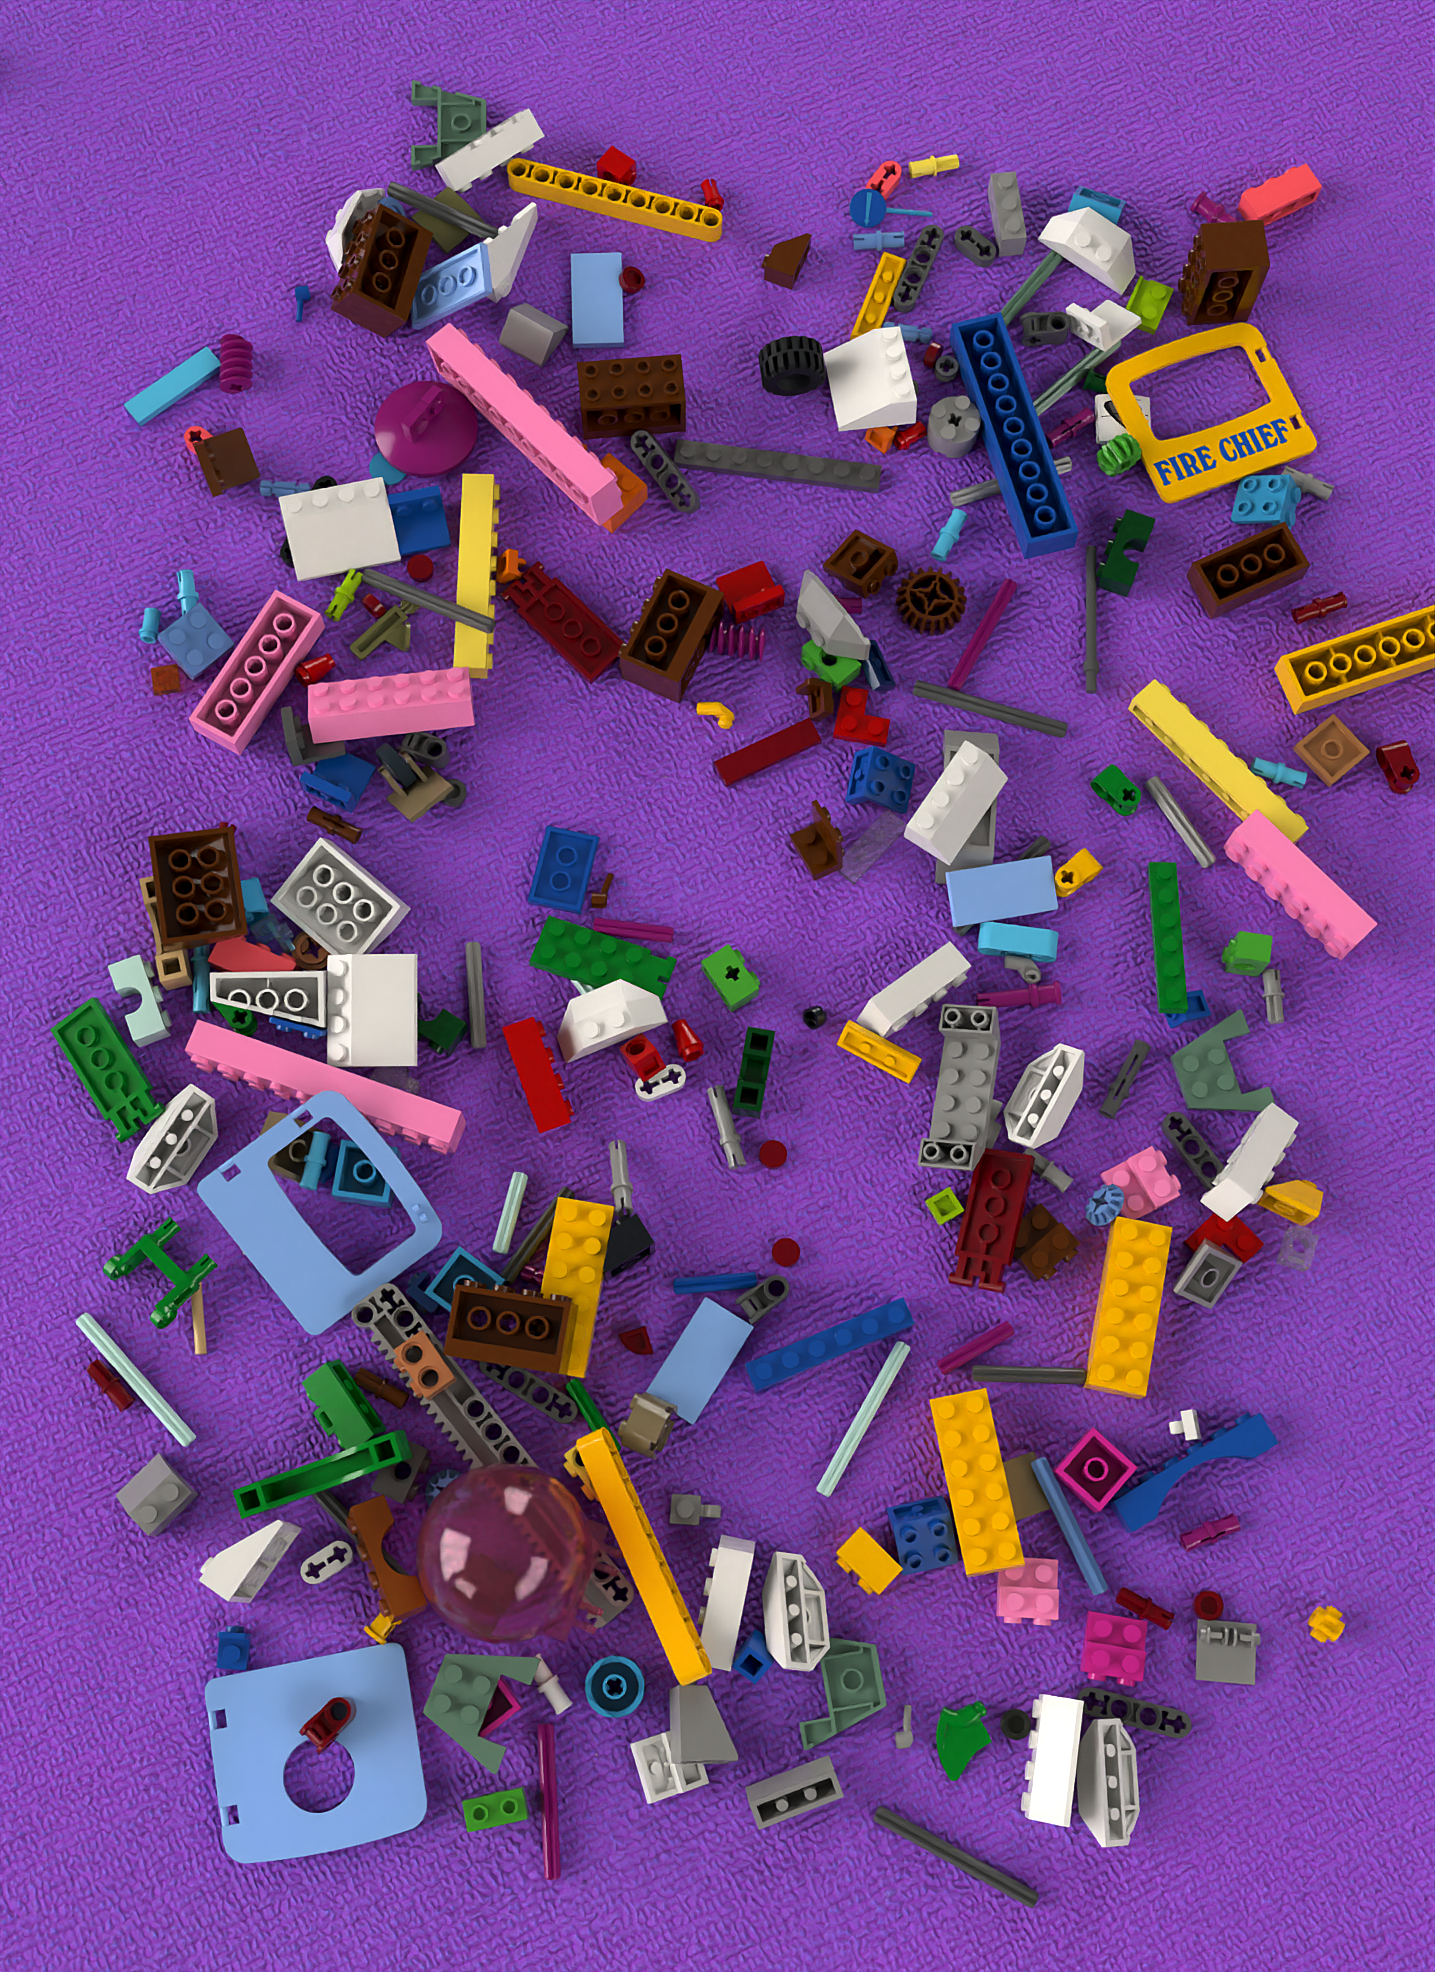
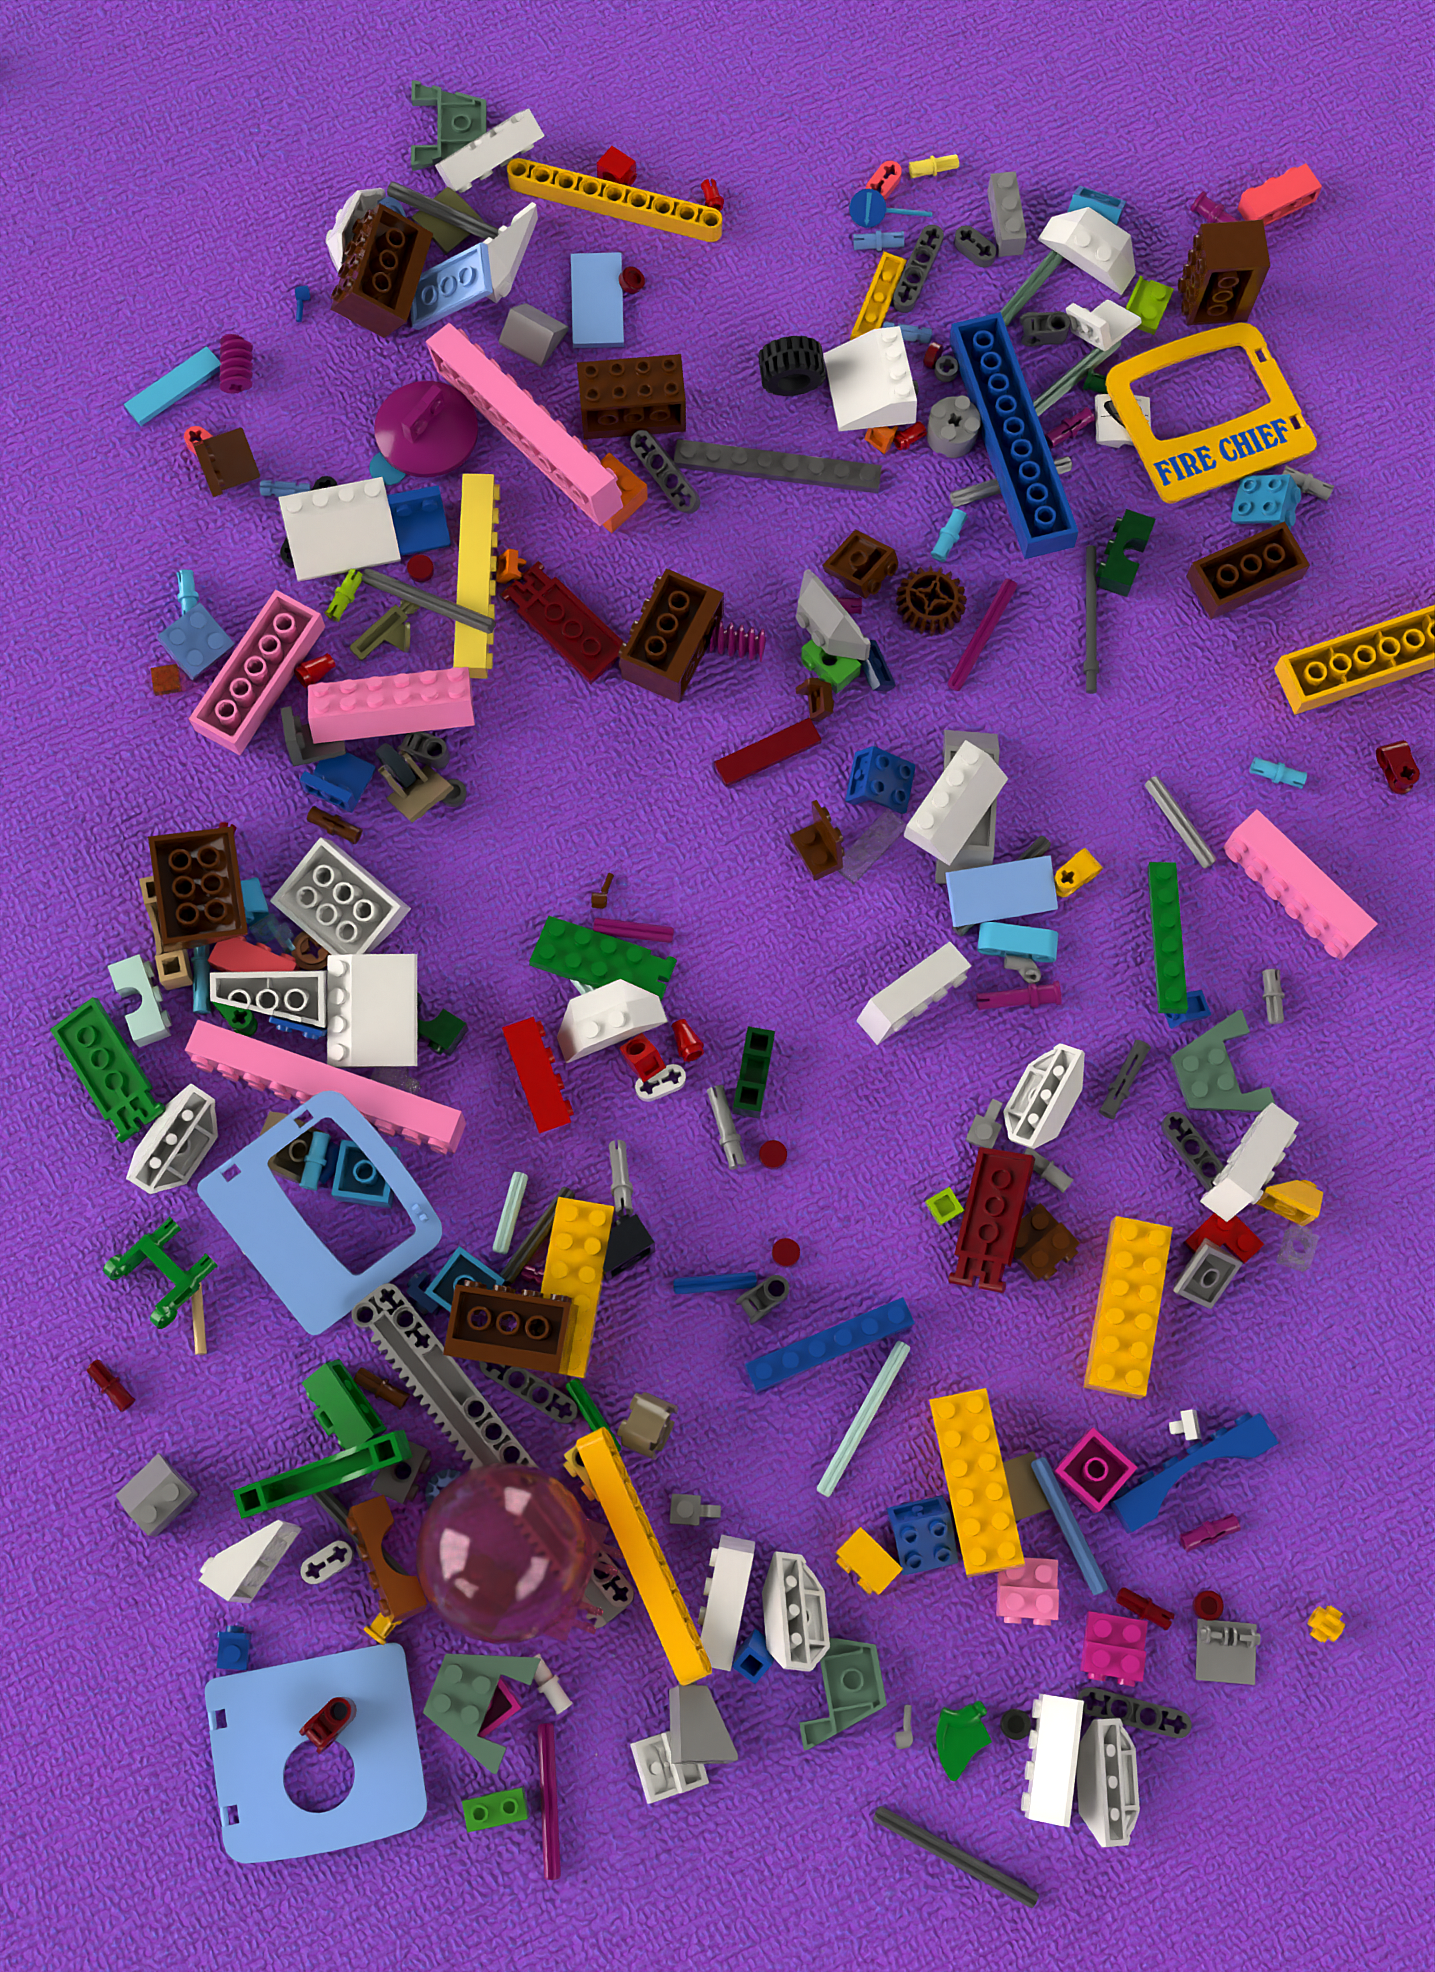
(135, 1379): light aqua axle -> none
(150, 626): medium azure pin -> none
(373, 606): dark red tile -> none
(429, 1362): nougat brick -> none
(475, 995): light grey axle -> none
(563, 870): blue tile -> none
(598, 1688): dark azure brick -> none
(637, 1341): dark red tile -> none
(700, 1359): light blue tile -> none
(719, 710): yellow arm -> none
(732, 992): bright green brick -> none
(750, 592): red bracket -> none
(786, 261): reddish brown slope -> none
(794, 1792): light grey brick -> none
(809, 1017): black hinge -> none
(854, 725): red plate -> none
(879, 1051): yellow tile -> none
(963, 1088): light grey slope -> none
(975, 1347): magenta axle -> none
(990, 708): dark grey axle -> none
(1024, 1374): dark grey axle -> none
(1103, 1214): medium blue gear -> none
(1115, 788): green piece -> none
(1119, 455): bright green gear -> none
(1143, 1182): bright pink plate -> none
(1212, 760): light yellow brick -> none
(1247, 954): bright green brick -> none
(1319, 608): dark red pin -> none
(1331, 750): medium nougat plate -> none

